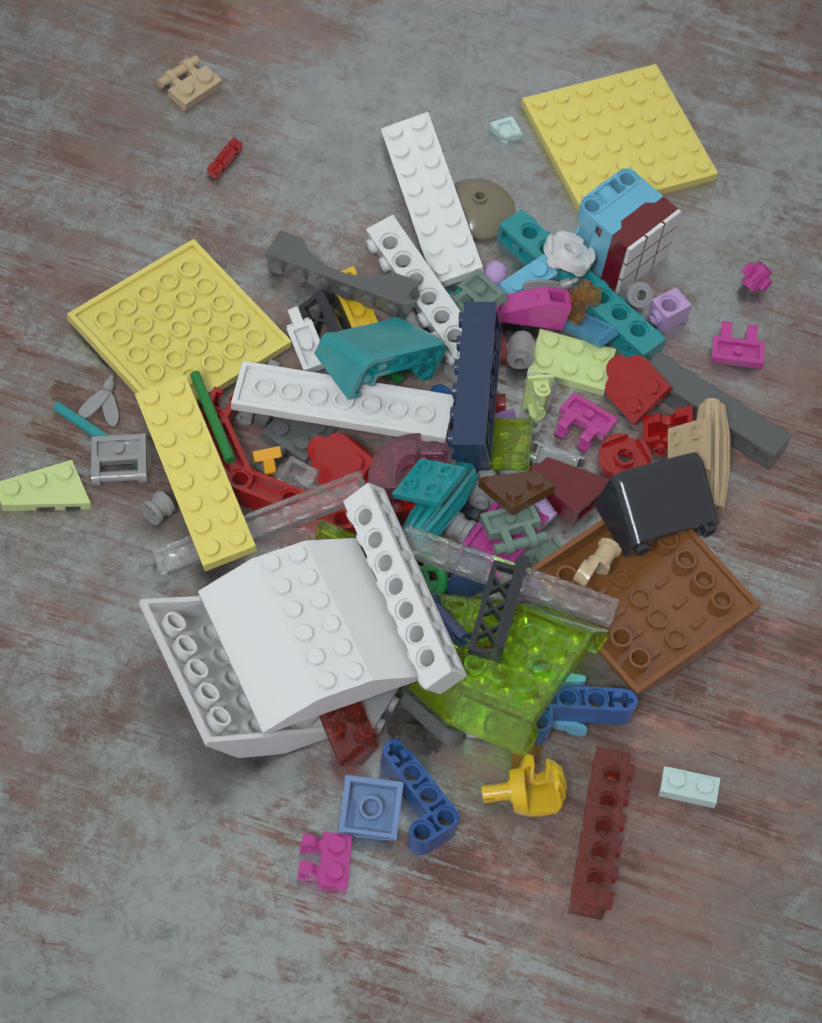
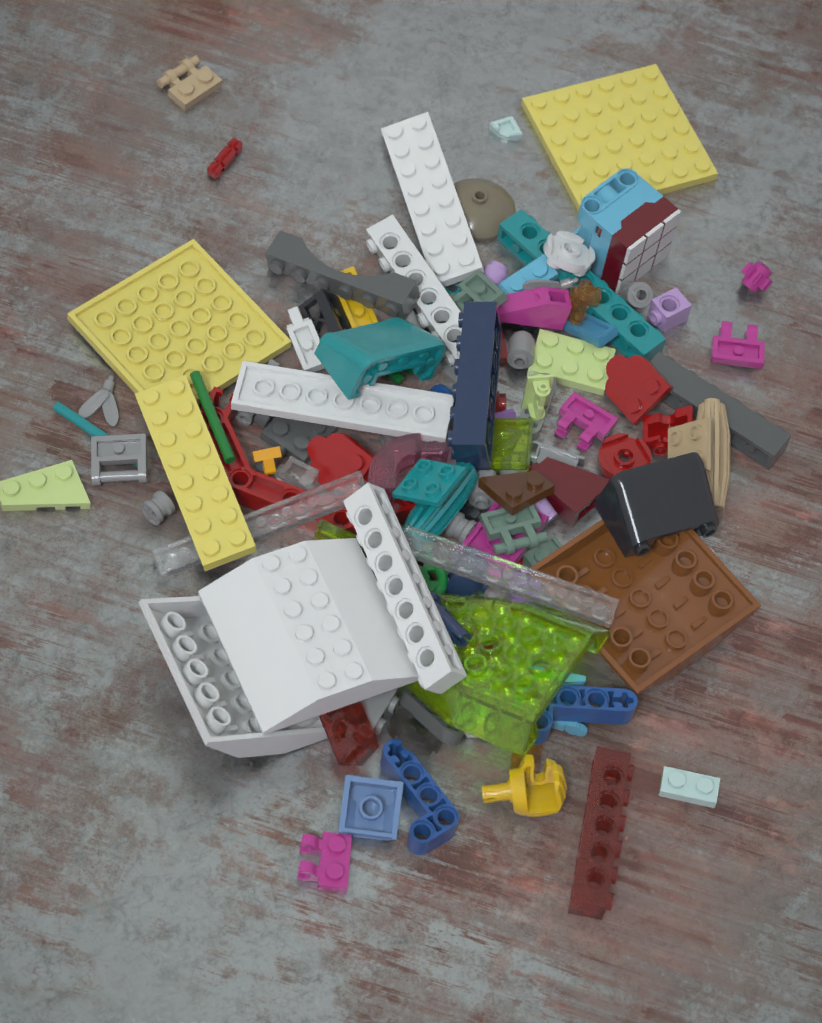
(508, 607): black fence -> none
(599, 562): tan connector -> none

